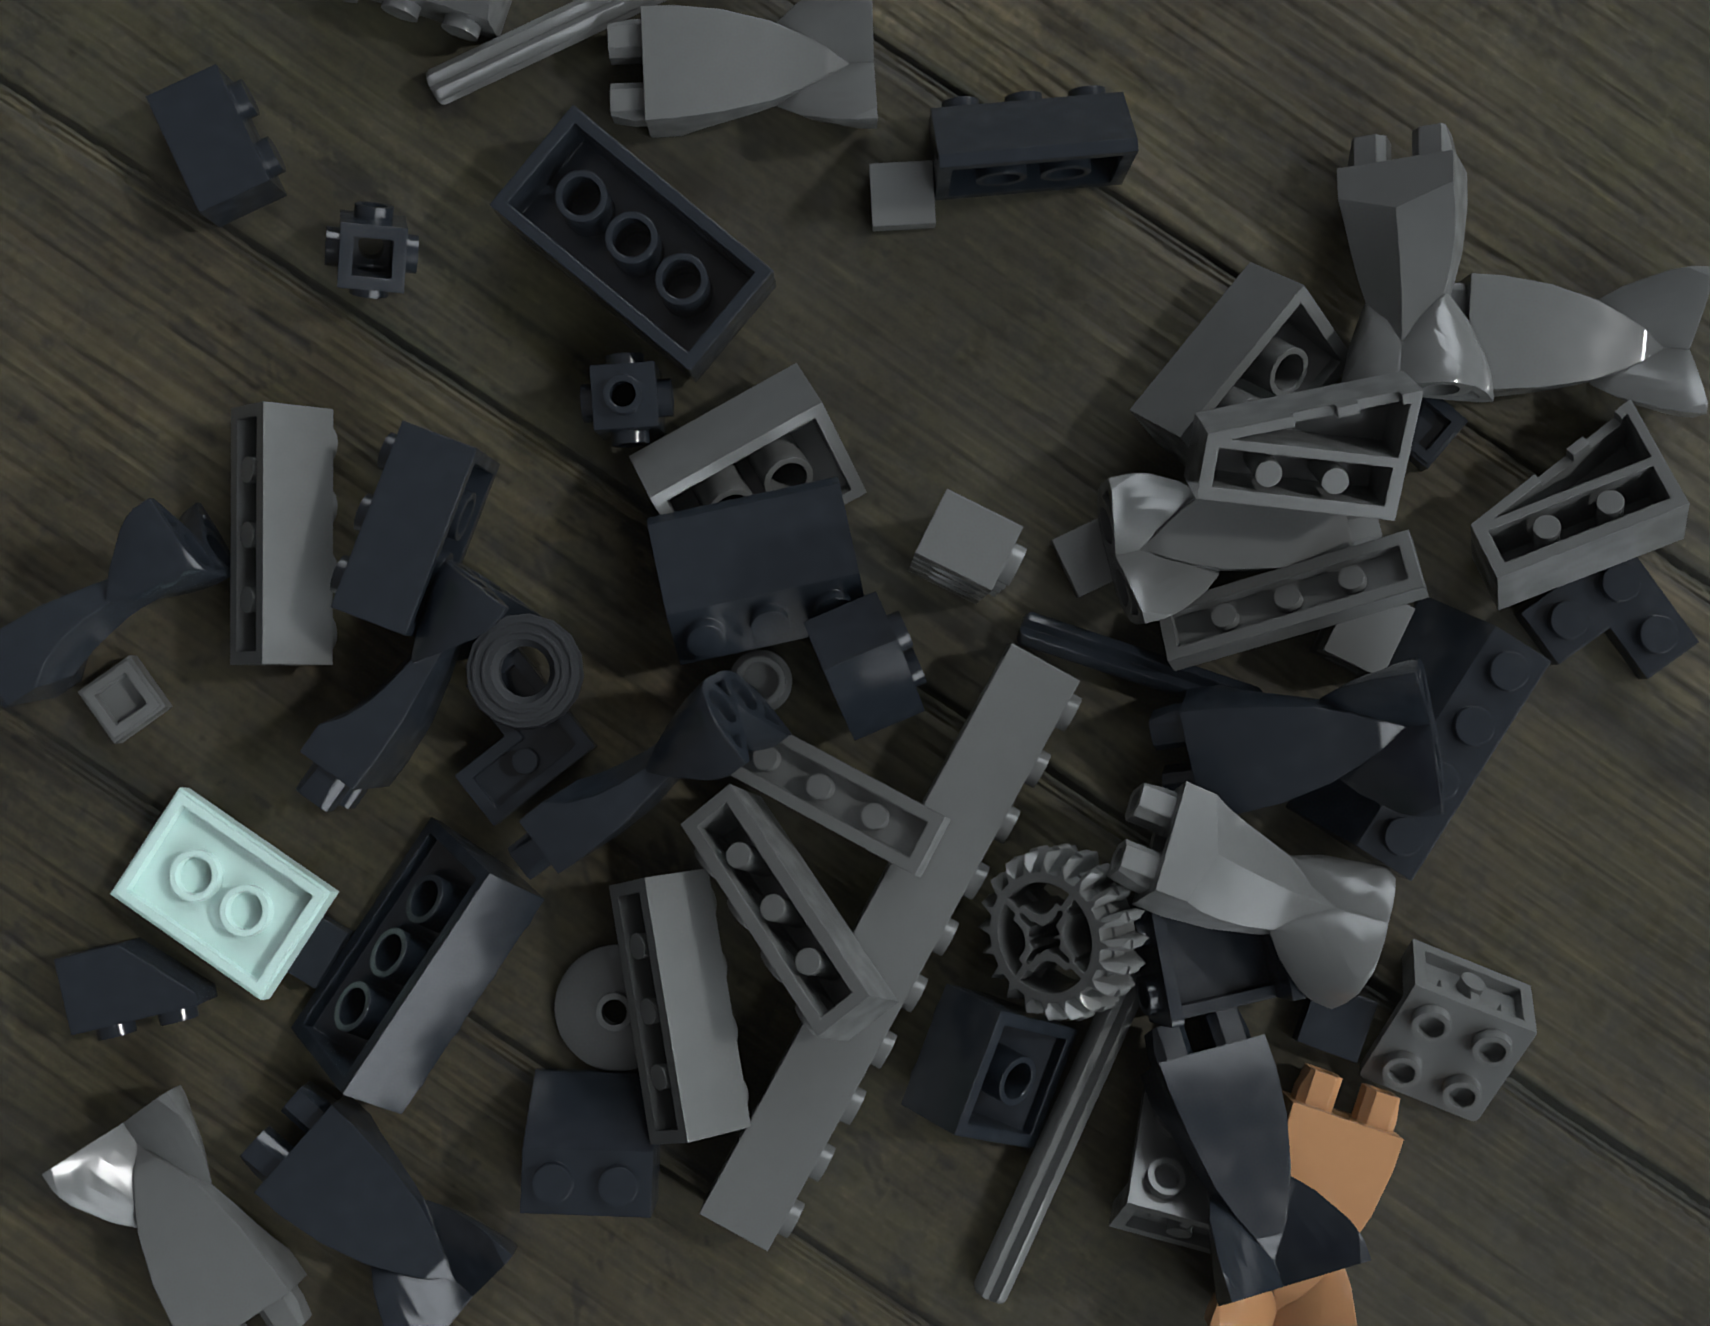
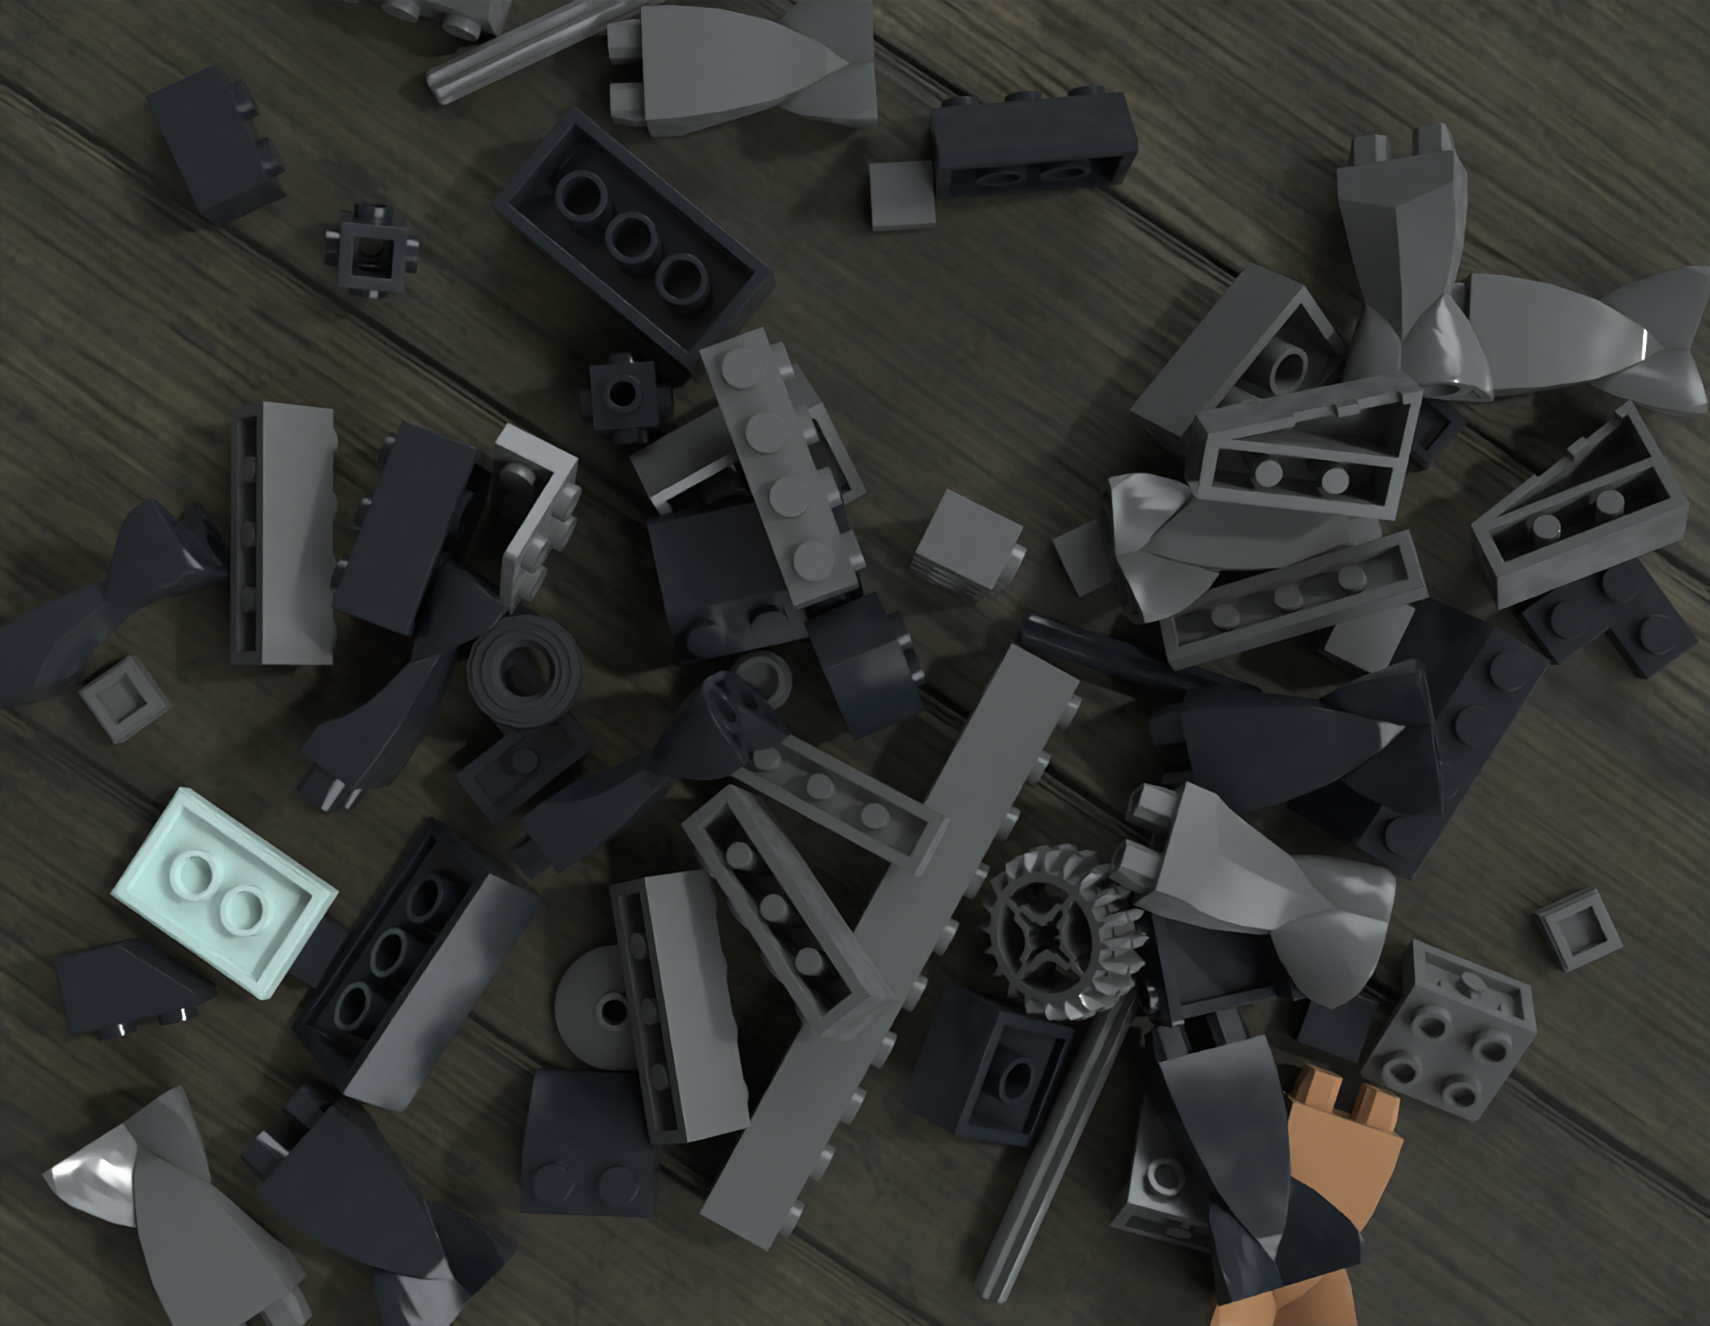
(538, 492): none -> dark grey bracket
(779, 467): none -> dark grey brick
(1577, 929): none -> dark grey tile

